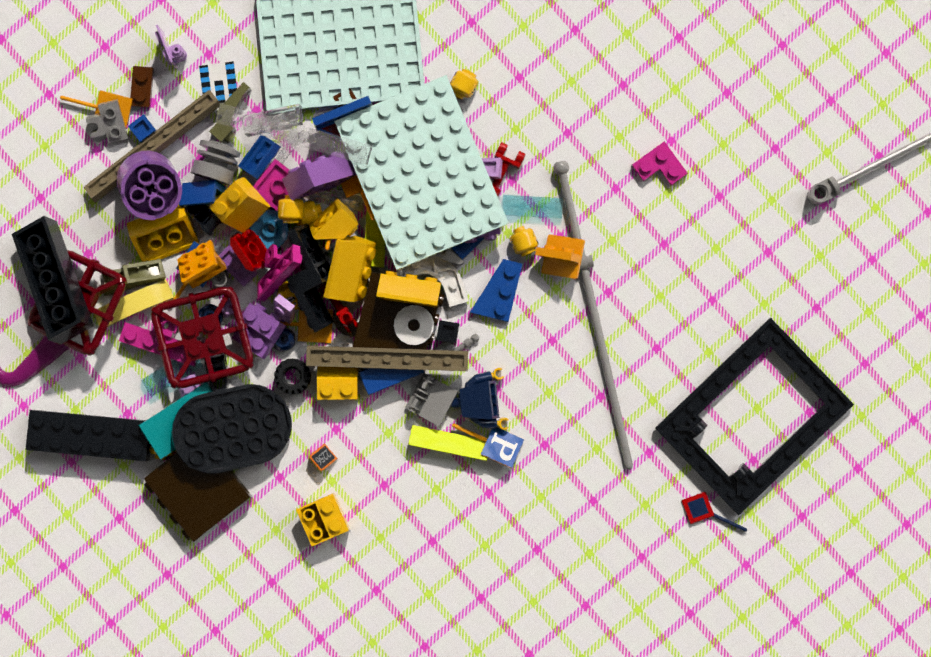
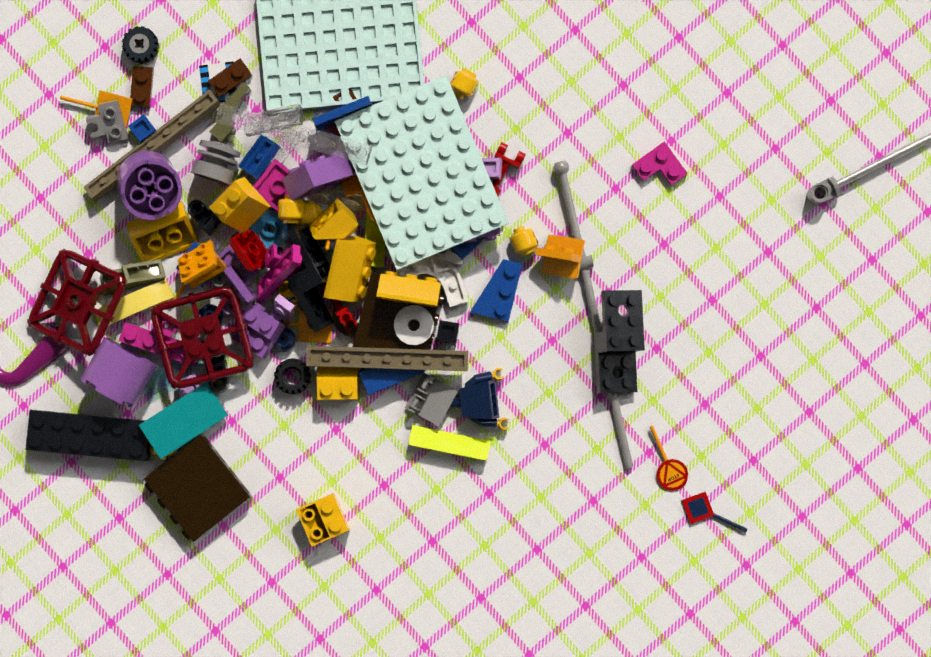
(52, 280): black brick -> none
(118, 372): none -> medium lavender brick
(146, 50): none -> black wheel
(172, 54): lavender hinge -> none
(200, 192): blue panel -> none
(230, 78): none -> reddish brown plate
(231, 429): black plate -> none
(244, 290): none -> medium lavender plate
(323, 457): slope -> none
(467, 343): light grey piece -> none
(499, 446): piece -> none
(532, 206): clear light blue tile -> none
(619, 341): none -> black bracket
(671, 473): none -> piece
(744, 485): black plate -> none

